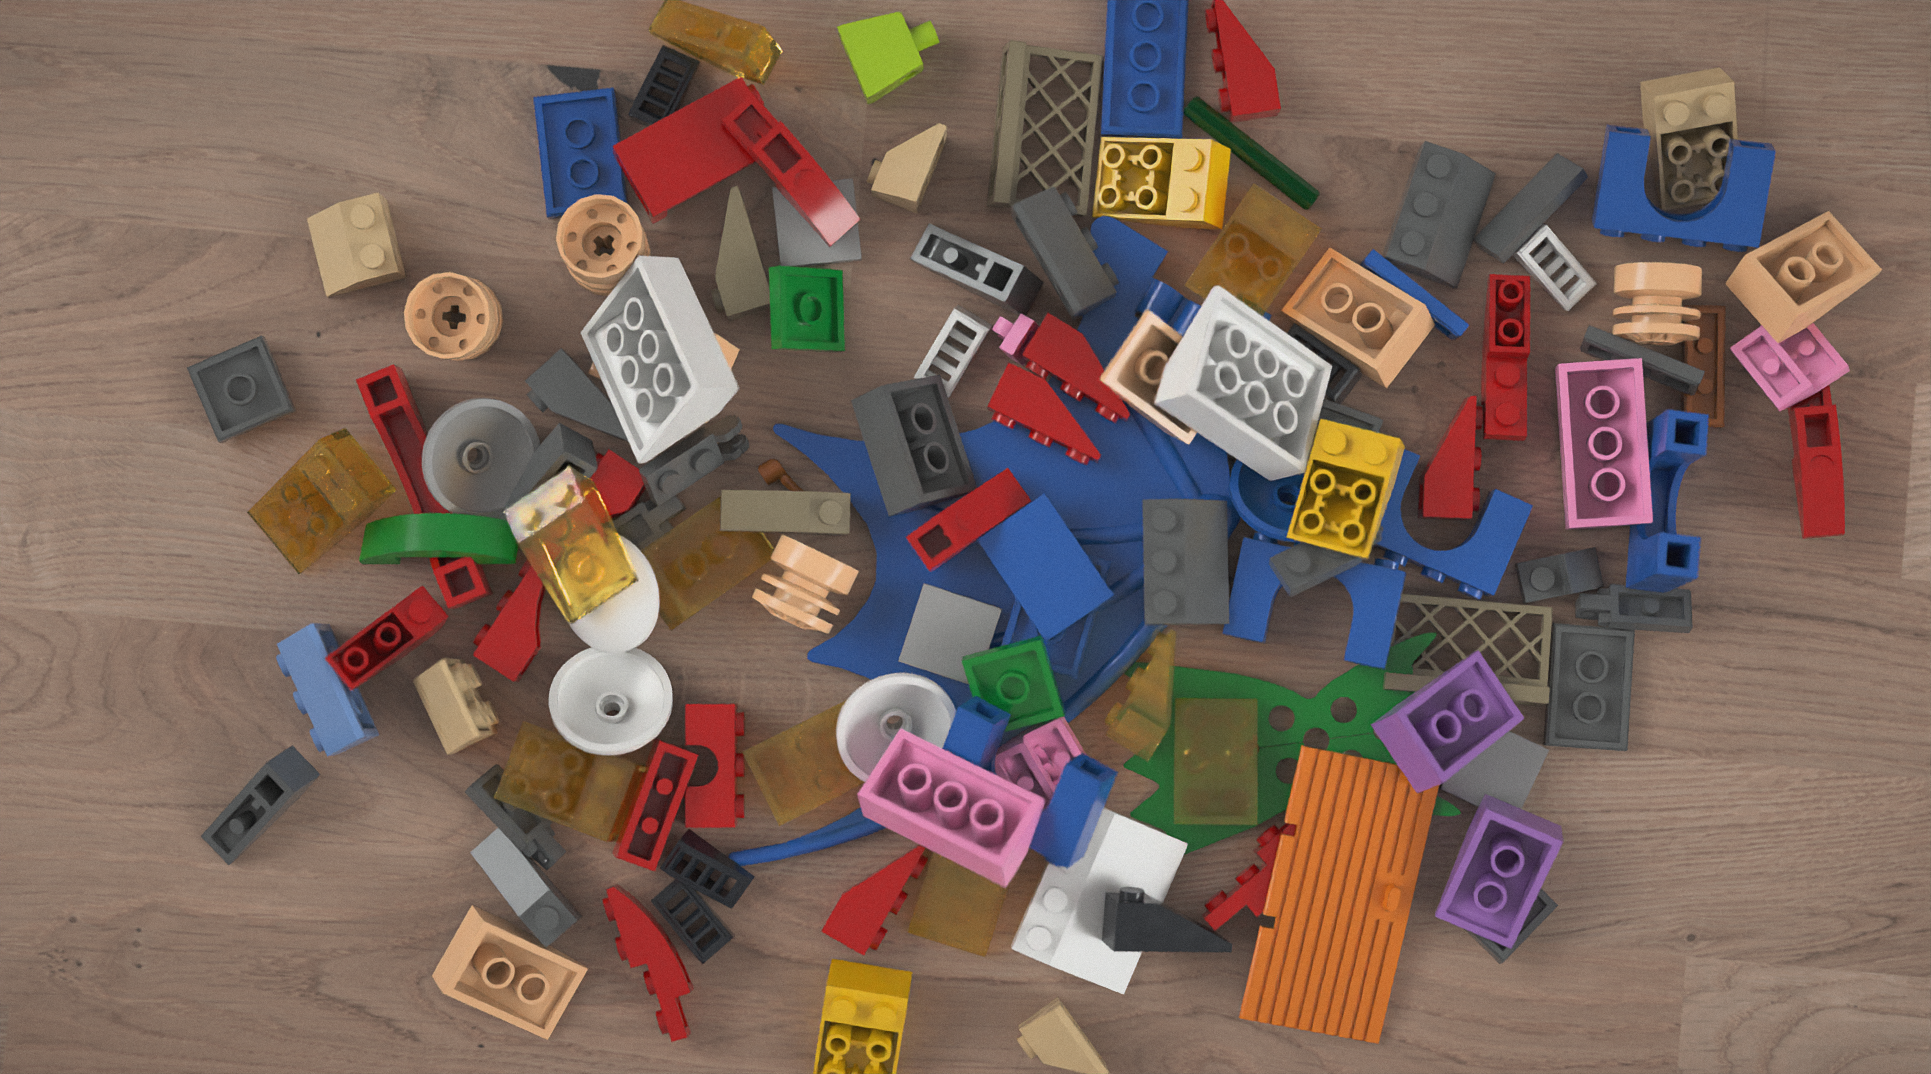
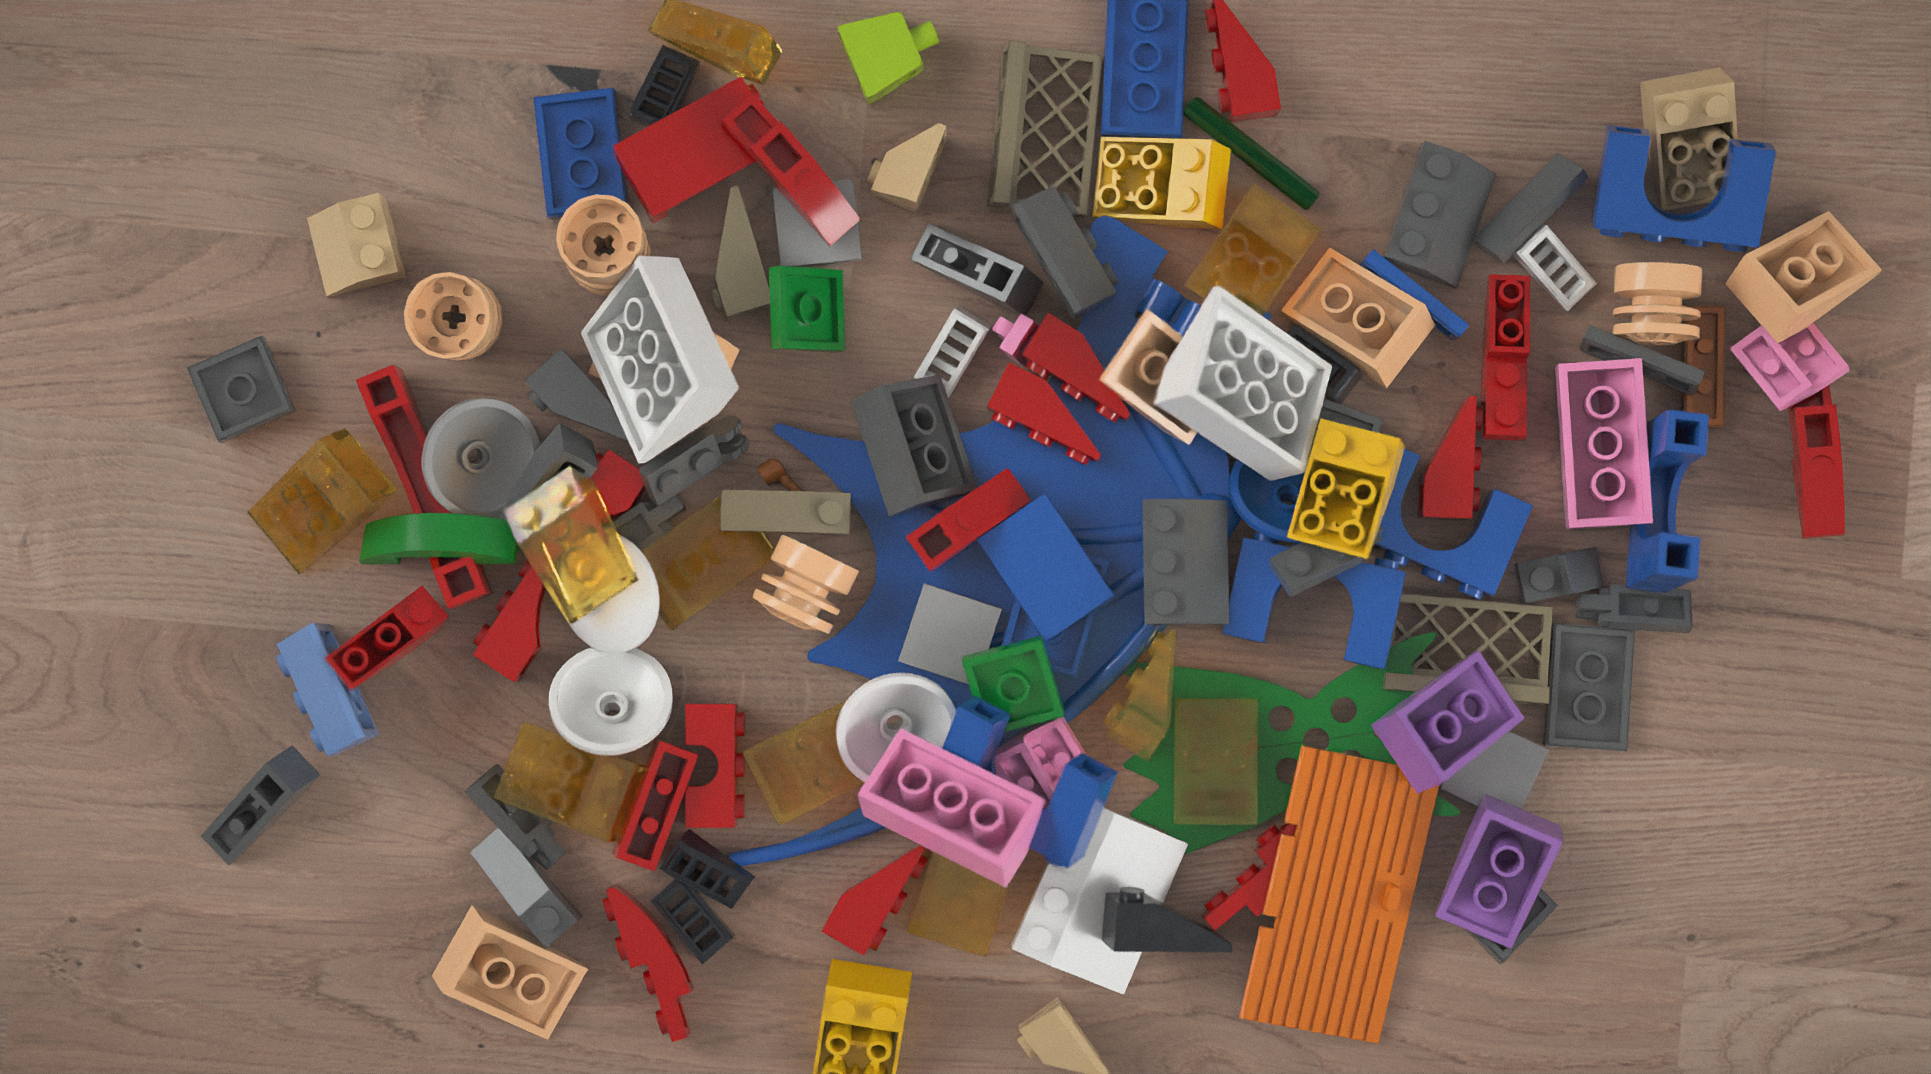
(455, 704): tan slope -> none

